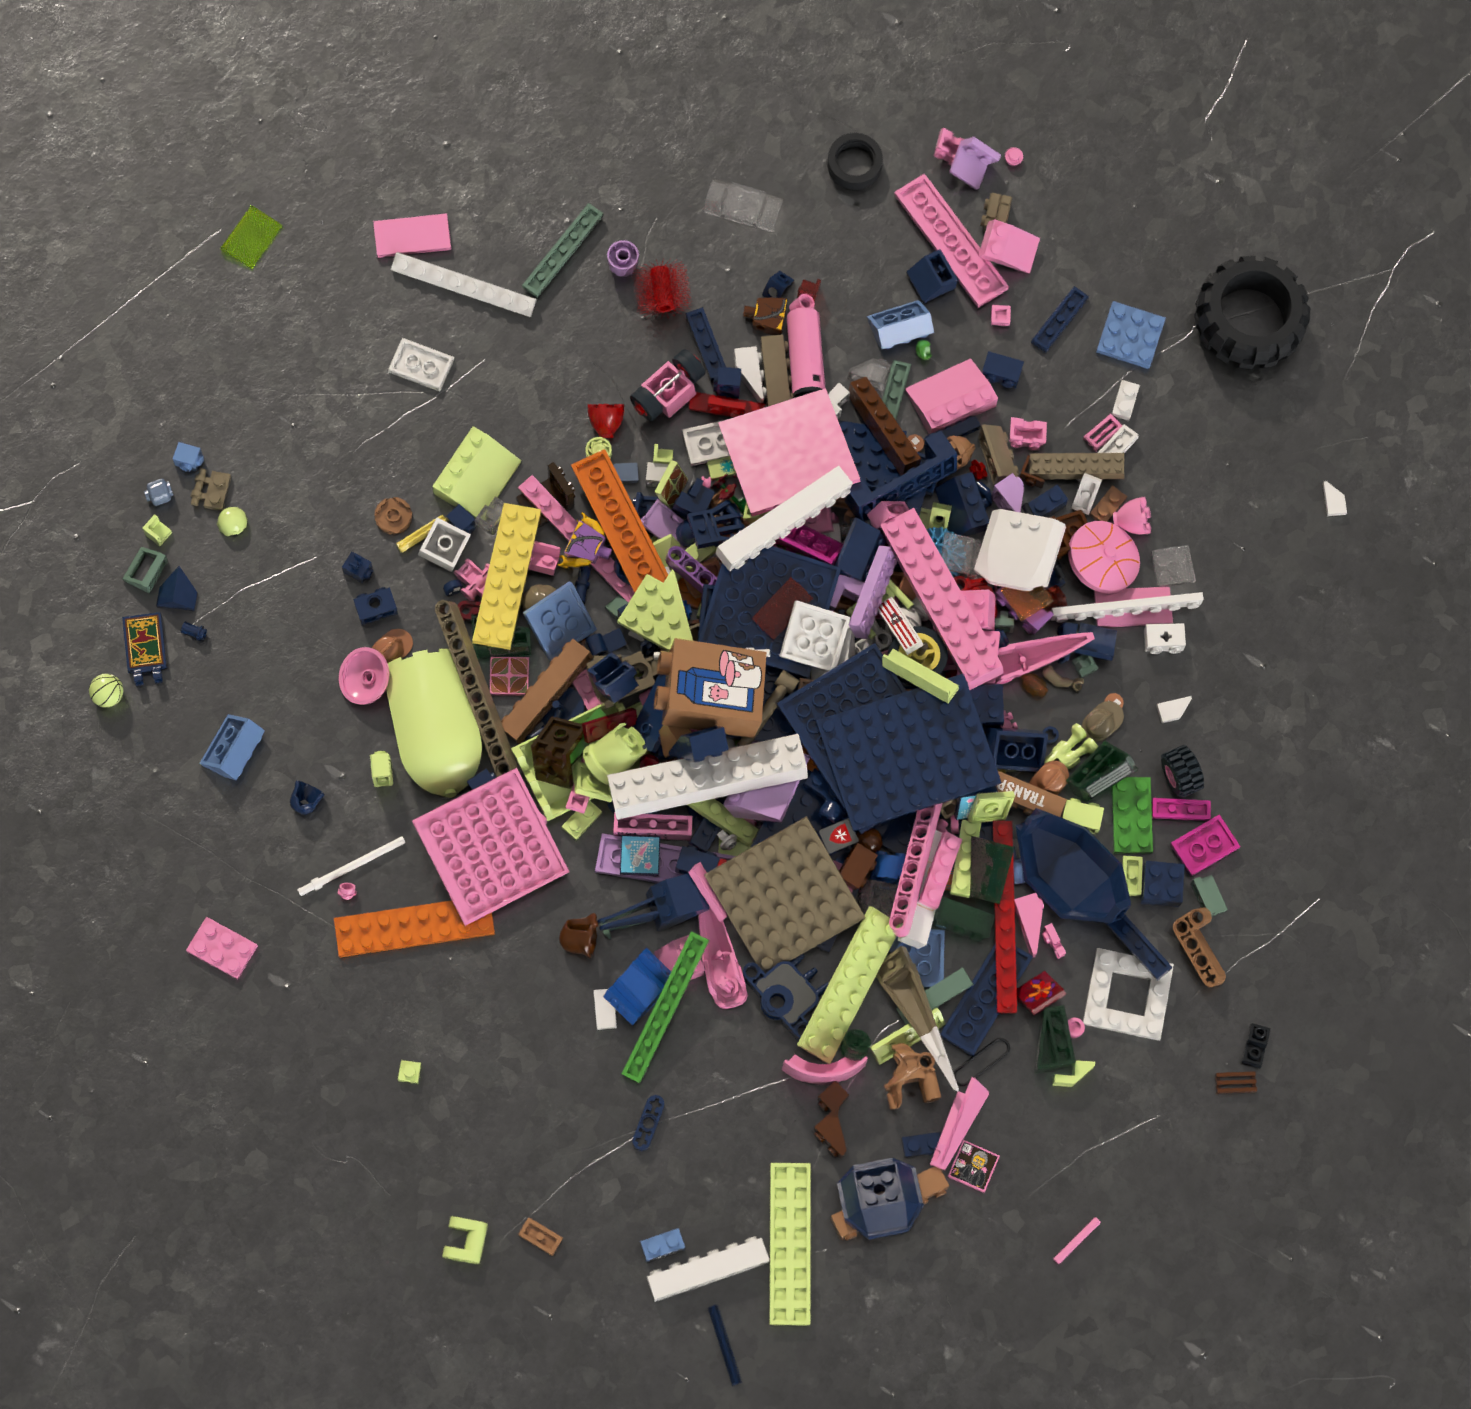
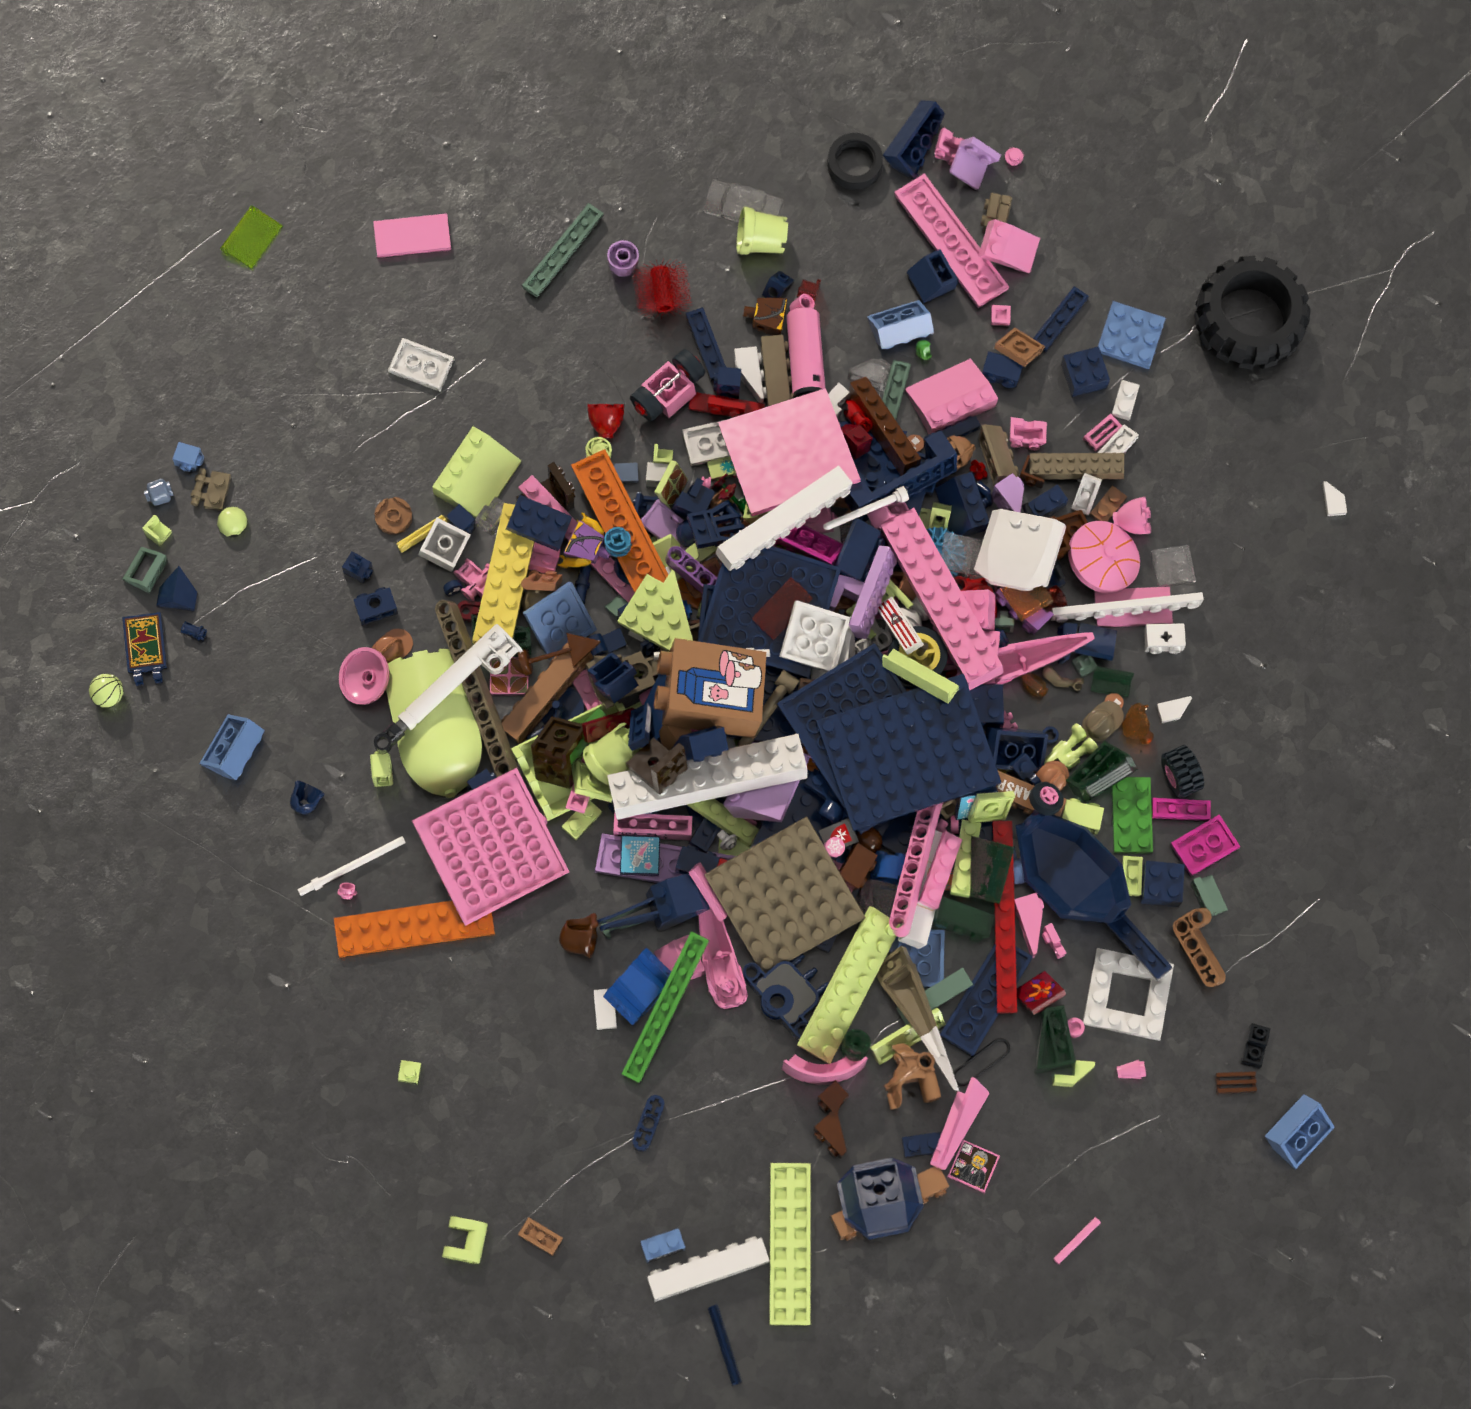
(221, 948): bright pink plate -> none
(463, 284): white plate -> none
(492, 646): none -> white piece
(536, 581): none -> nougat plate
(538, 523): none -> dark blue plate
(578, 647): none -> reddish brown piece
(617, 541): none -> dark azure wheel
(639, 727): none -> dark blue plate
(665, 771): none -> dark brown bracket
(760, 232): none -> yellowish green piece
(834, 846): none -> bright pink tile
(857, 415): none -> red piece
(857, 440): none -> dark red slope
(899, 495): none -> white piece
(914, 139): none -> dark blue wedge
(1019, 347): none -> medium nougat tile
(1024, 768): none -> dark blue plate
(1046, 798): none -> black wheel
(1085, 371): none -> dark blue brick
(1111, 681): none -> clear green panel
(1132, 1070): none -> bright pink cone
(1137, 724): none -> clear orange hair
(1300, 1131): none -> medium blue slope

